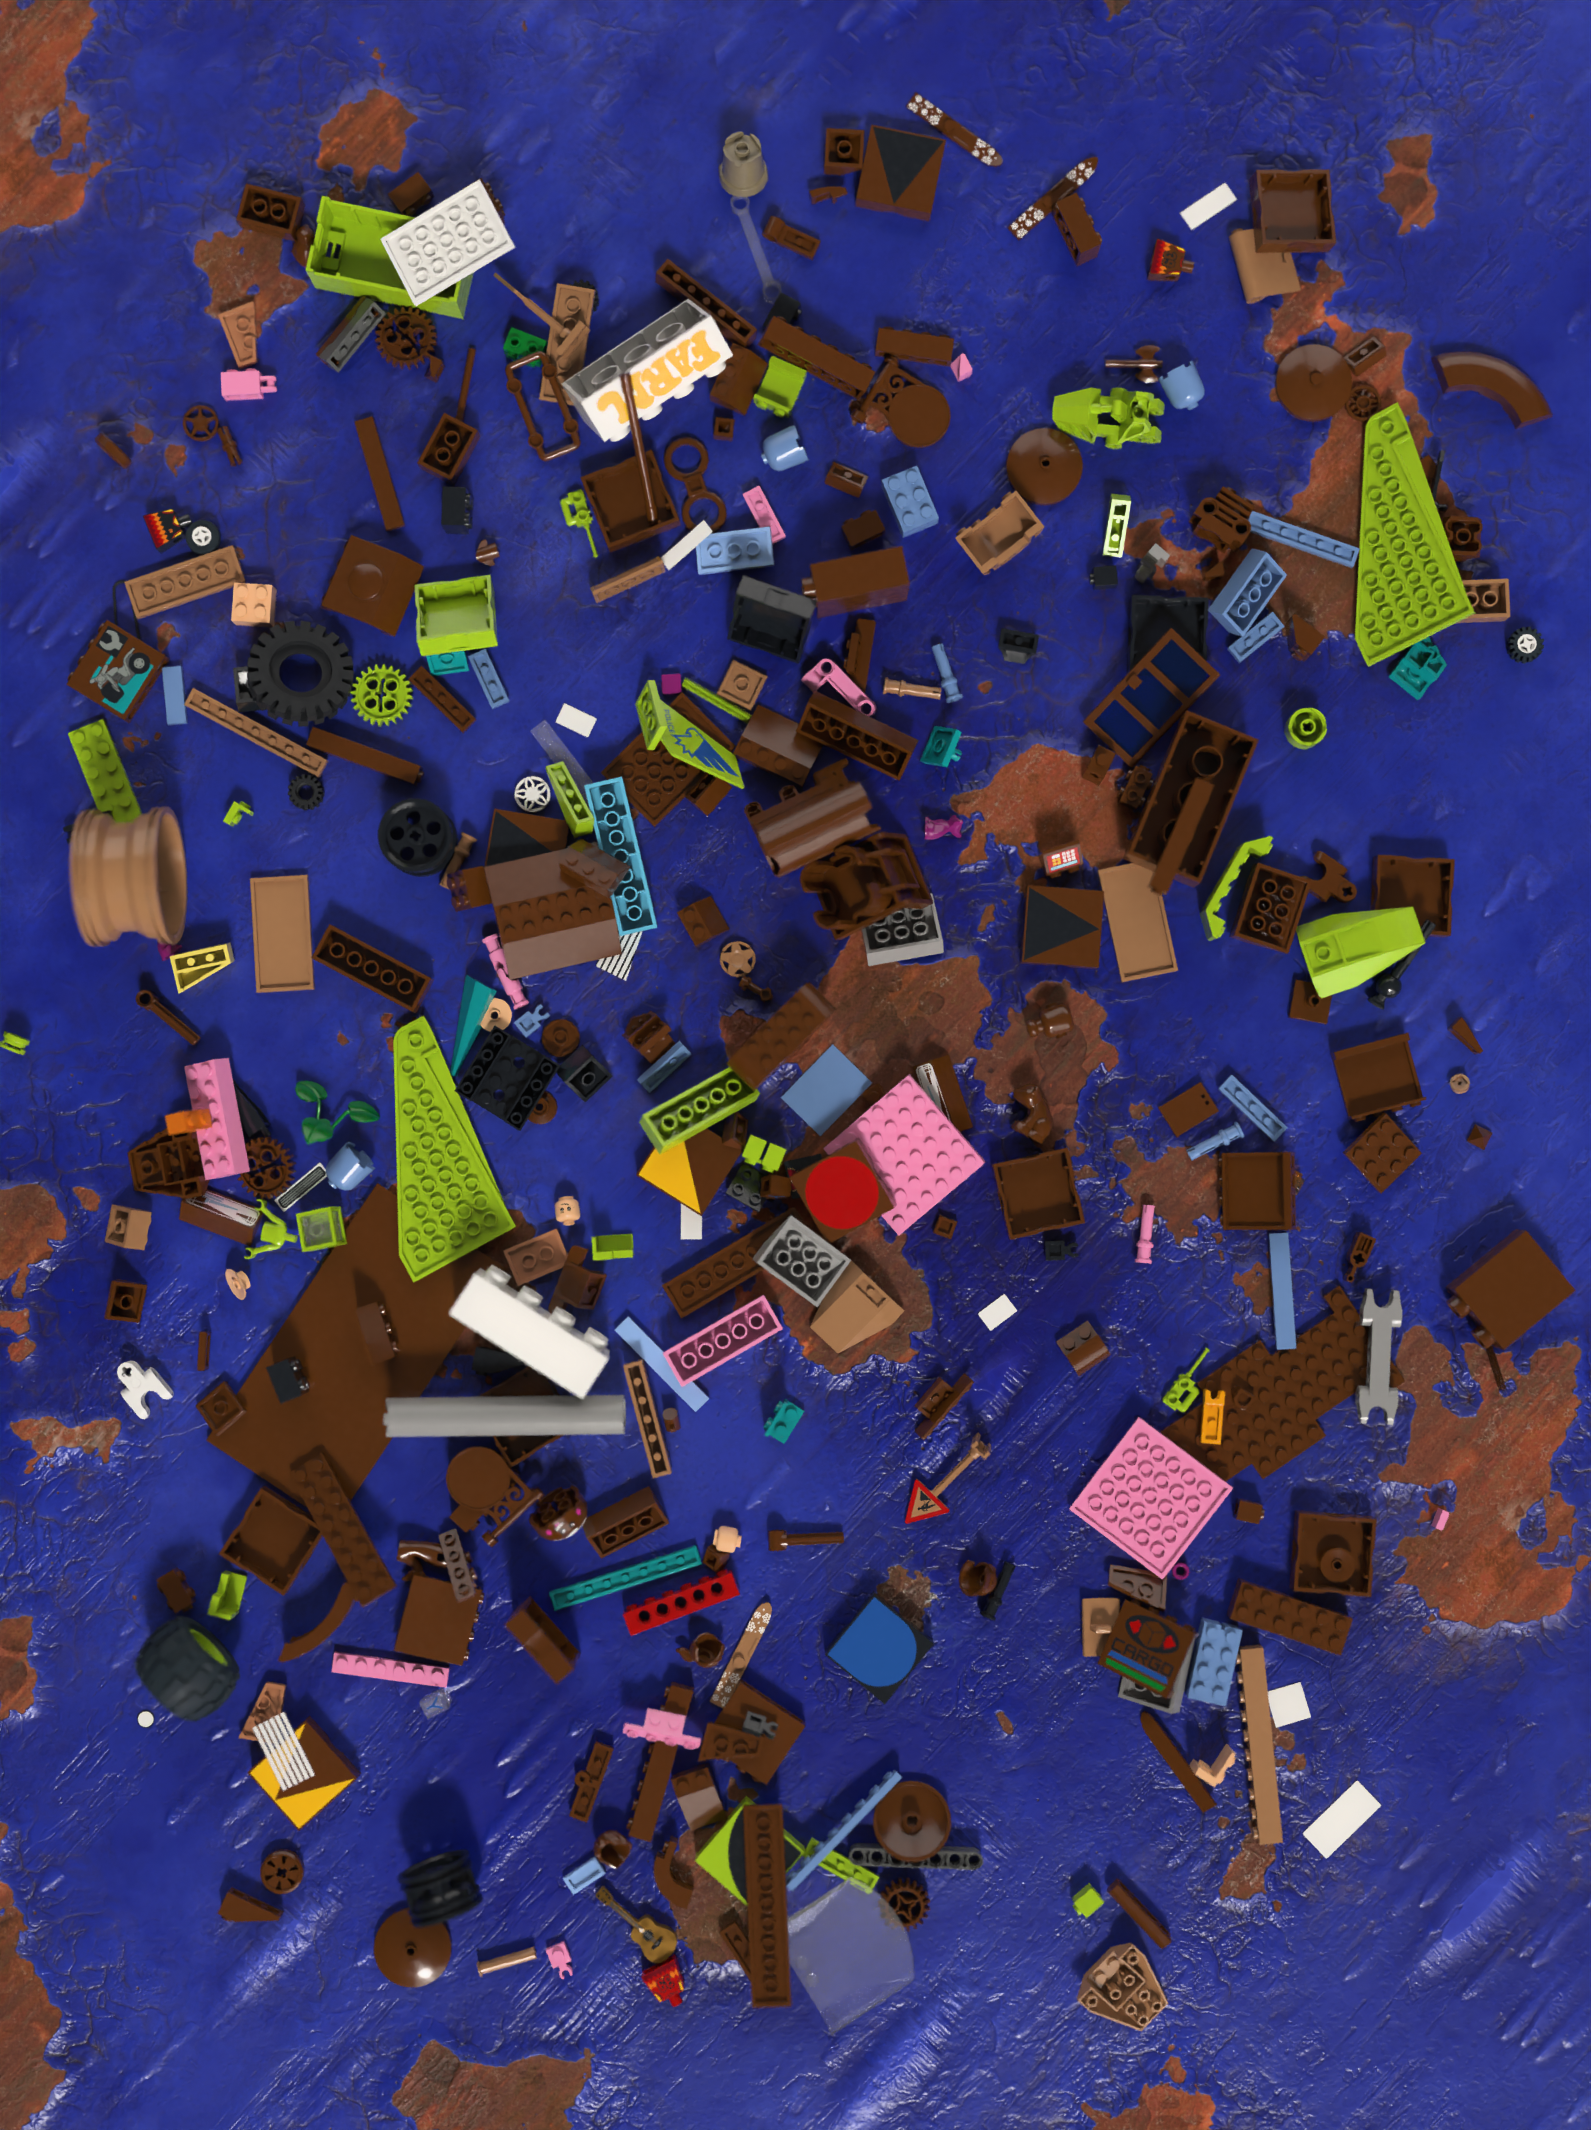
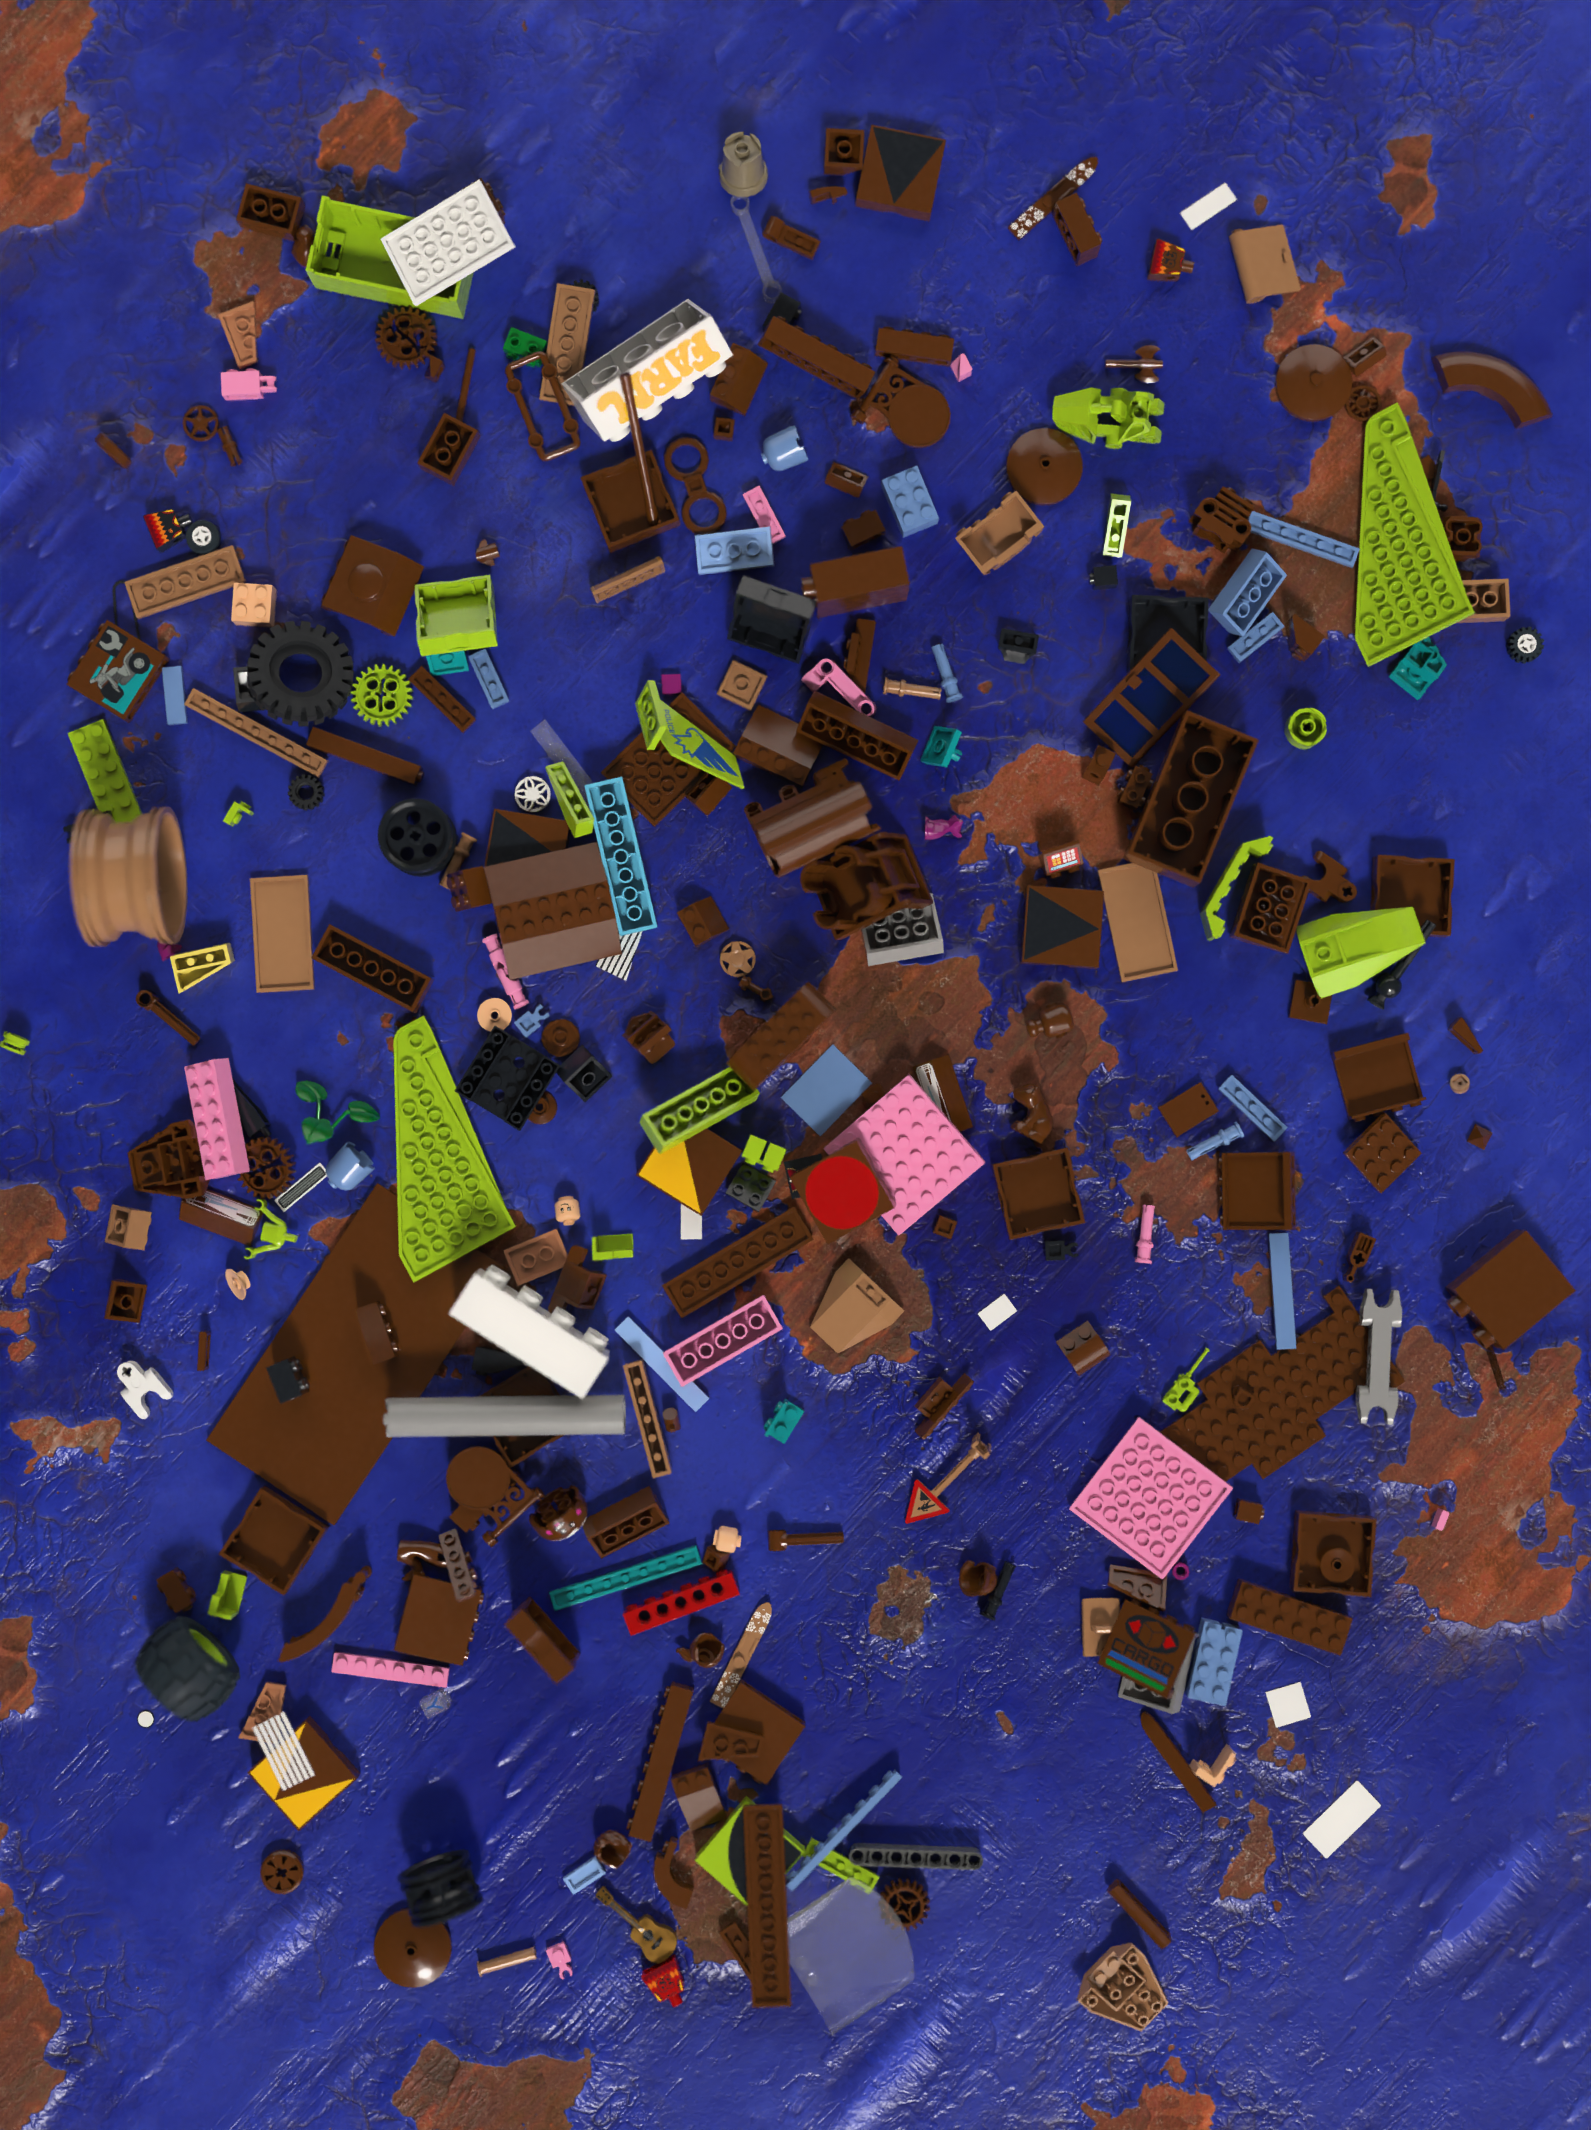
(188, 1121): orange brick -> none
(221, 1408): reddish brown tile -> none
(244, 1908): reddish brown slope -> none
(321, 1229): piece -> none
(342, 1530): reddish brown plate -> none
(350, 334): dark grey piece -> none
(379, 473): reddish brown tile -> none
(411, 195): reddish brown brick -> none
(456, 510): black brick -> none
(473, 1008): teal wedge -> none
(571, 338): medium nougat piece -> none
(576, 720): white sticker -> none
(582, 517): lime piece -> none
(590, 1781): reddish brown hinge -> none
(593, 867): reddish brown slope -> none
(662, 1727): bright pink bracket -> none
(664, 1066): medium blue plate -> none
(684, 287): reddish brown brick -> none
(687, 544): white sticker -> none
(714, 699): lime axle -> none
(735, 1131): reddish brown slope -> none
(756, 1725): black plate -> none
(775, 1187): reddish brown brick -> none
(780, 387): lime panel -> none
(802, 1260): light grey slope -> none
(879, 1647): blue tile -> none
(912, 1821): reddish brown dish -> none
(954, 131): reddish brown piece -> none
(1087, 1900): lime brick -> none
(1147, 565): clear smoke hips -> none
(1180, 836): reddish brown brick -> none
(1183, 386): medium blue cylinder -> none
(1212, 572): reddish brown slope -> none
(1212, 1417): light orange plate -> none
(1259, 1745): medium nougat brick -> none
(1292, 211): reddish brown tile -> none

